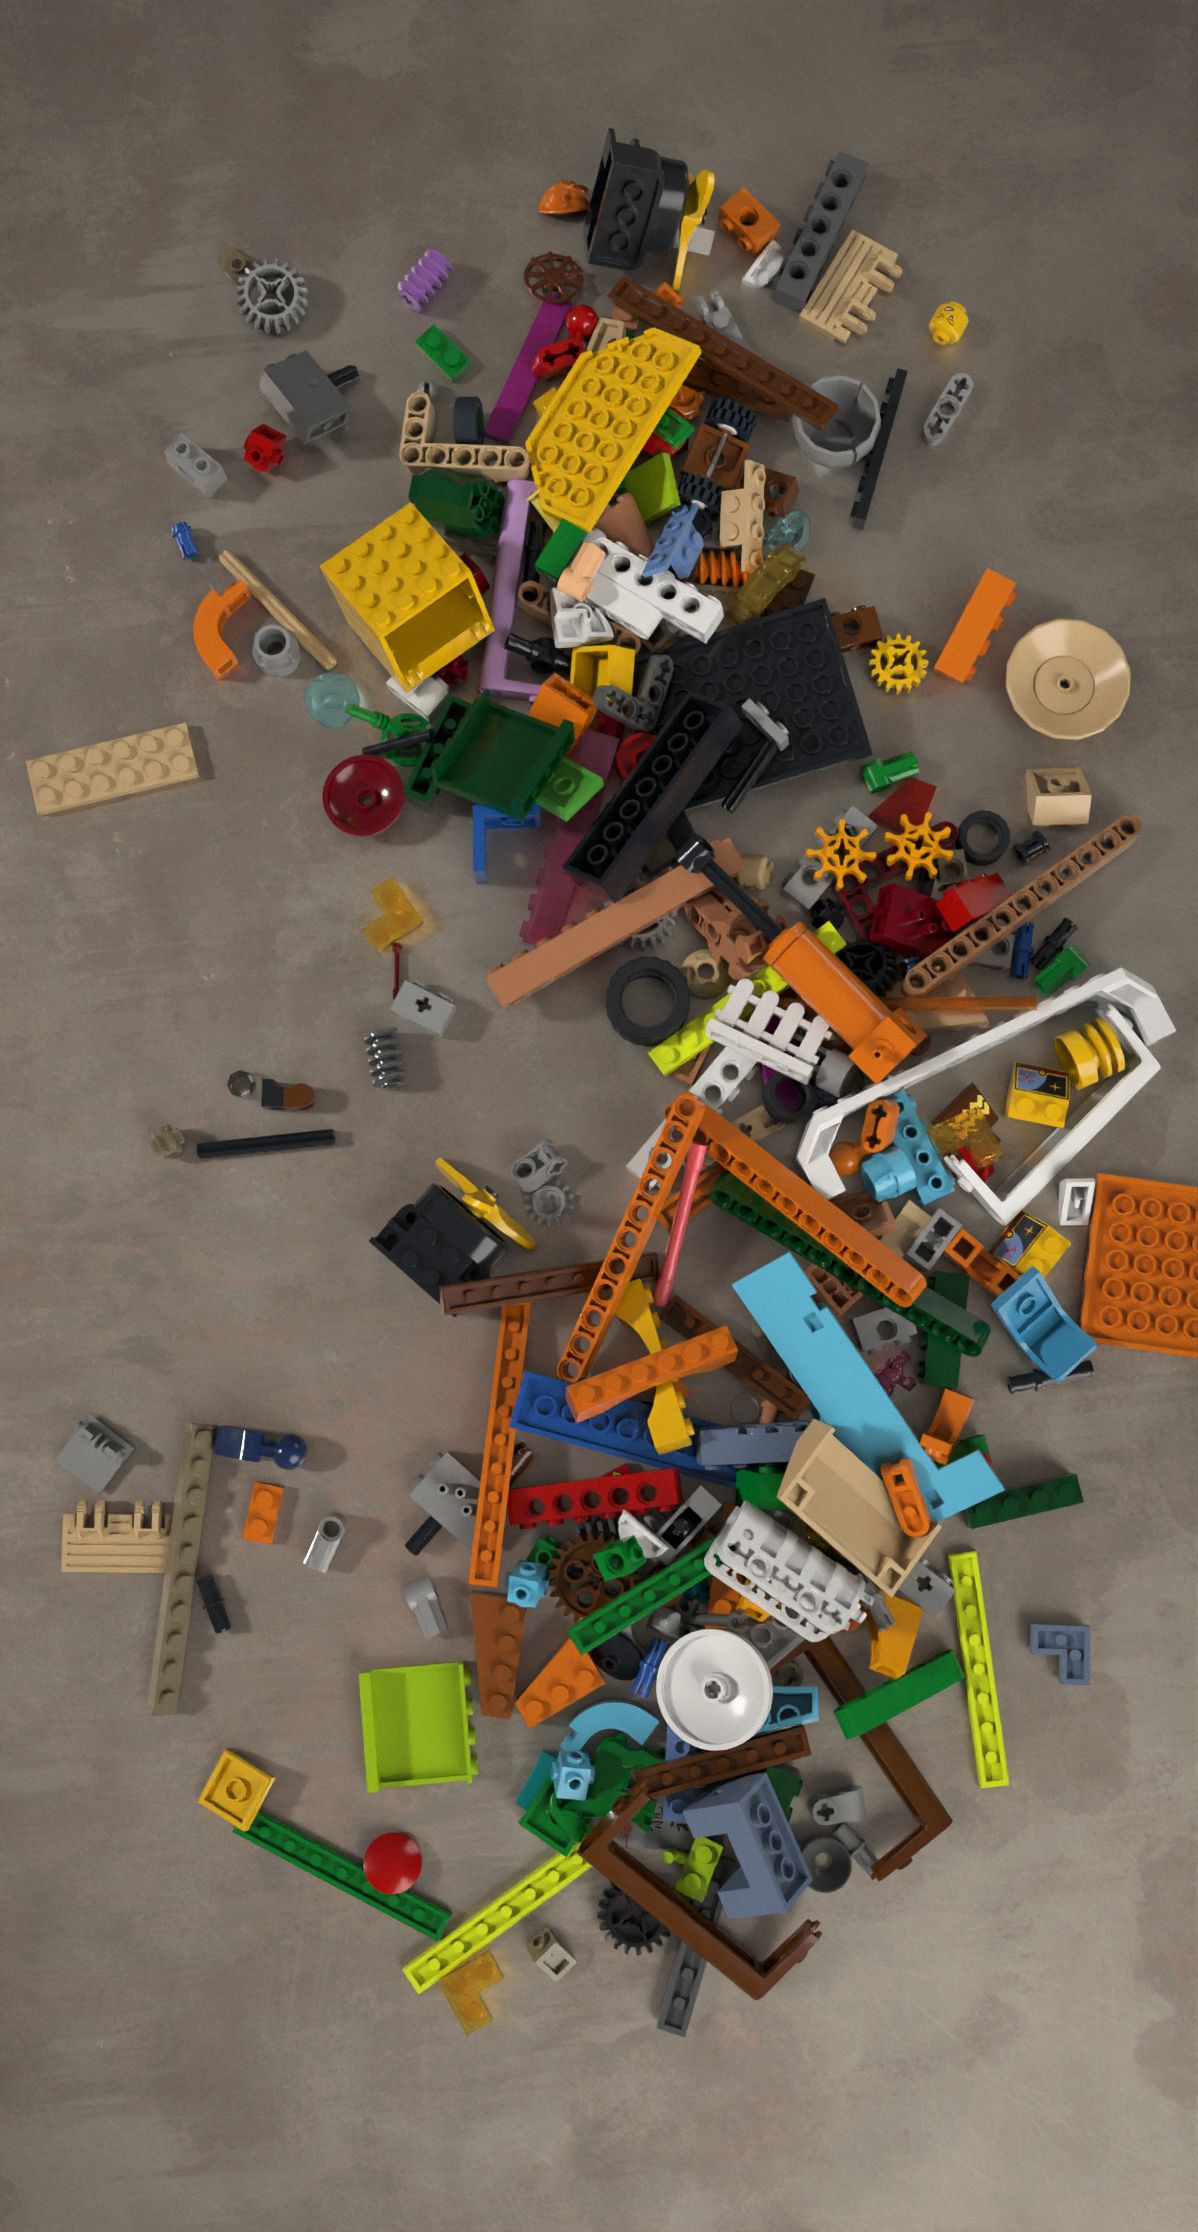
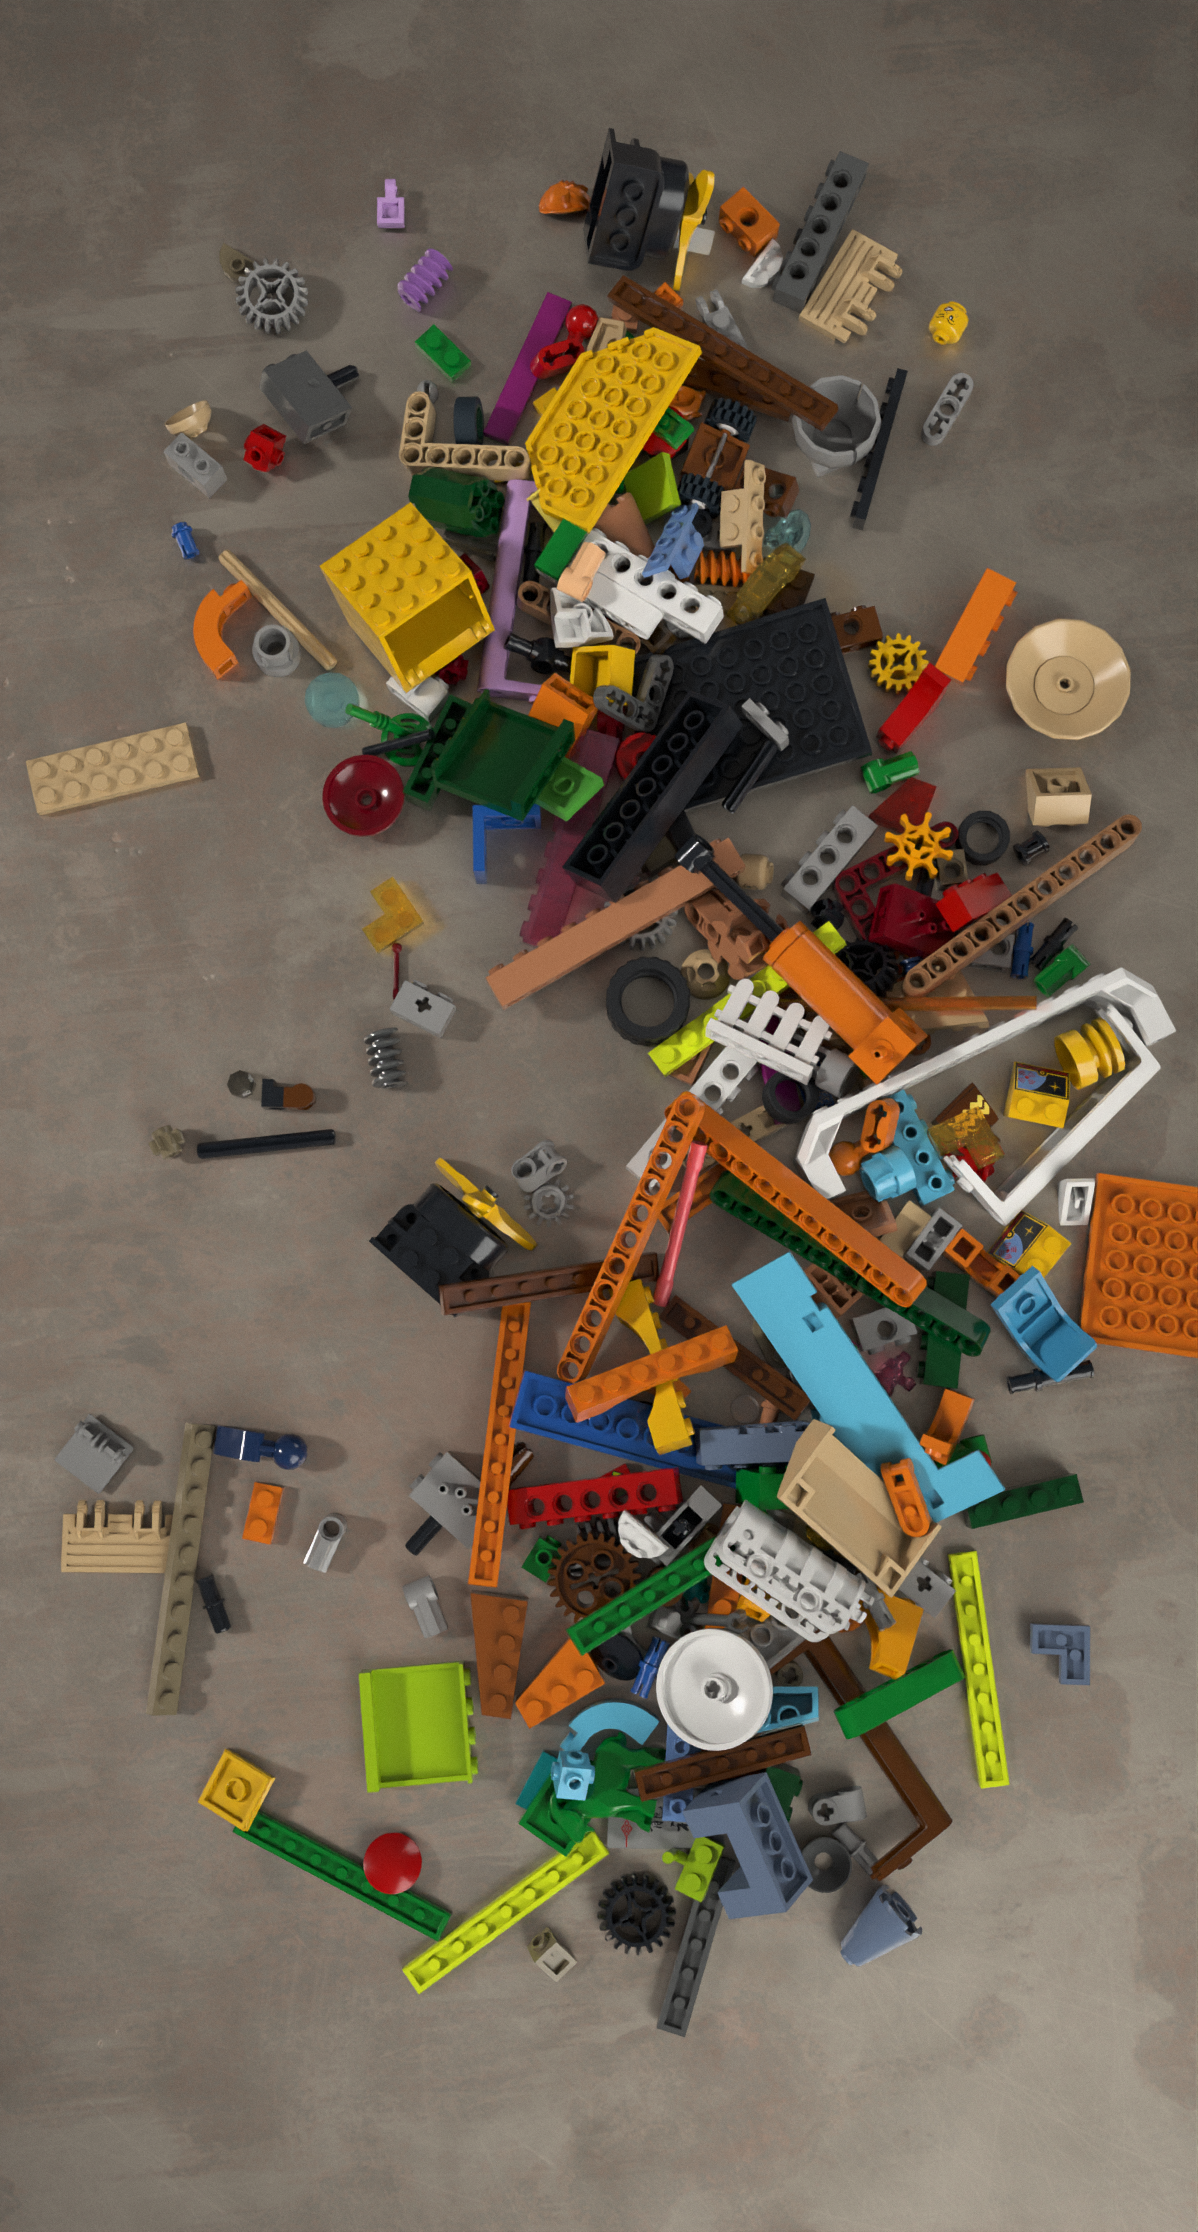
(190, 420): none -> tan piece
(390, 208): none -> lavender plate
(463, 1990): clear yellow plate -> none
(527, 1583): medium azure brick -> none
(553, 278): copper wheel -> none
(619, 1558): green brick -> none
(680, 1916): reddish brown piece -> none
(831, 861): light orange gear -> none
(880, 1928): none -> sand blue cone
(913, 709): none -> red arch

